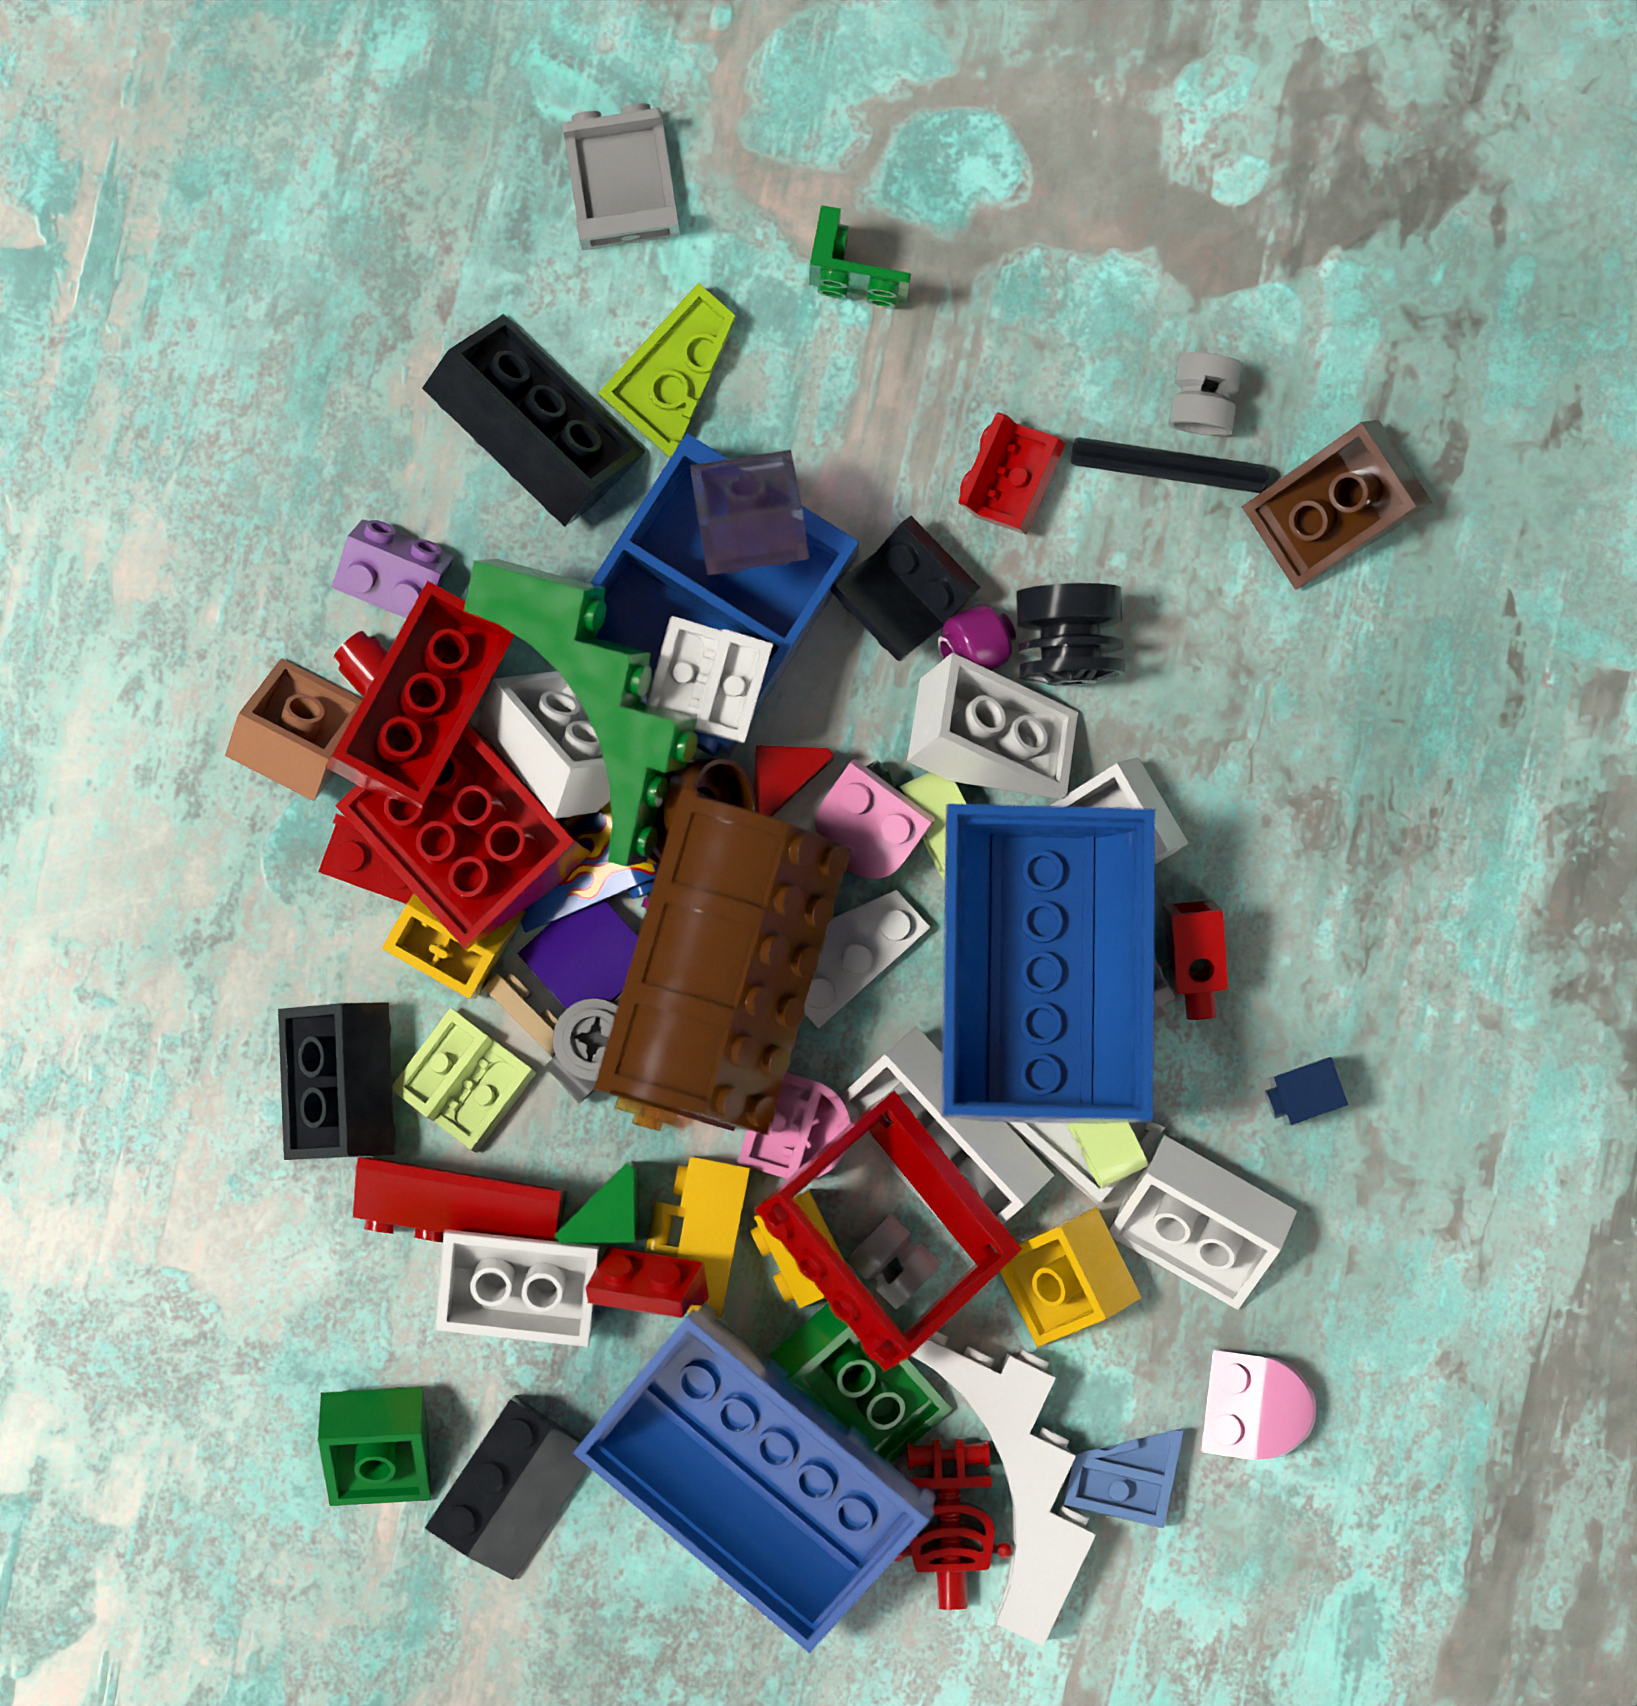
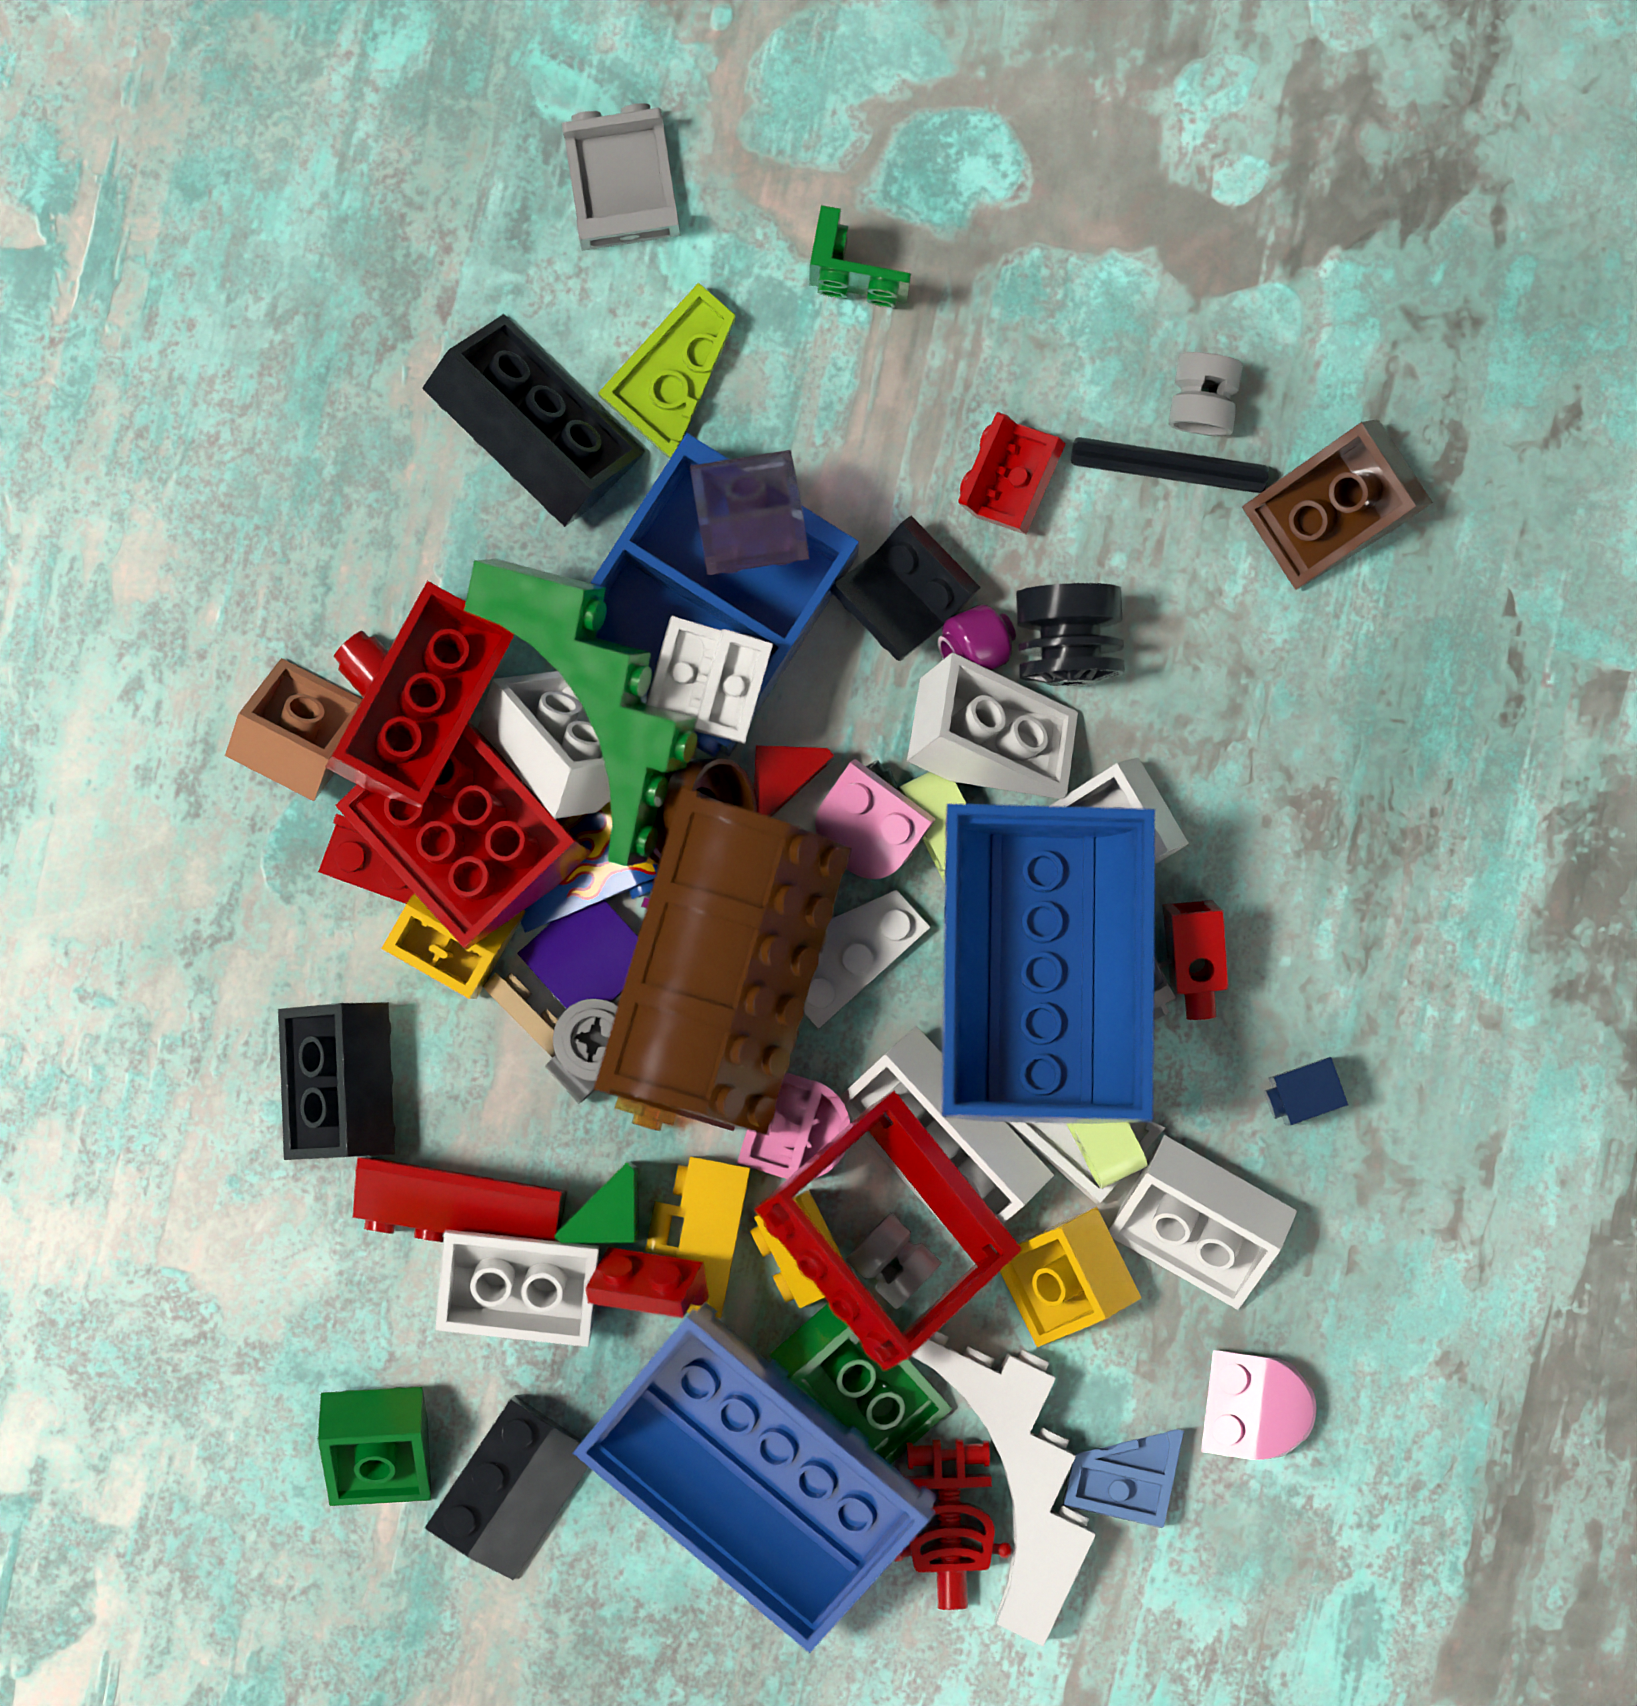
(388, 566): medium lavender bracket -> none
(463, 1080): yellowish green slope -> none

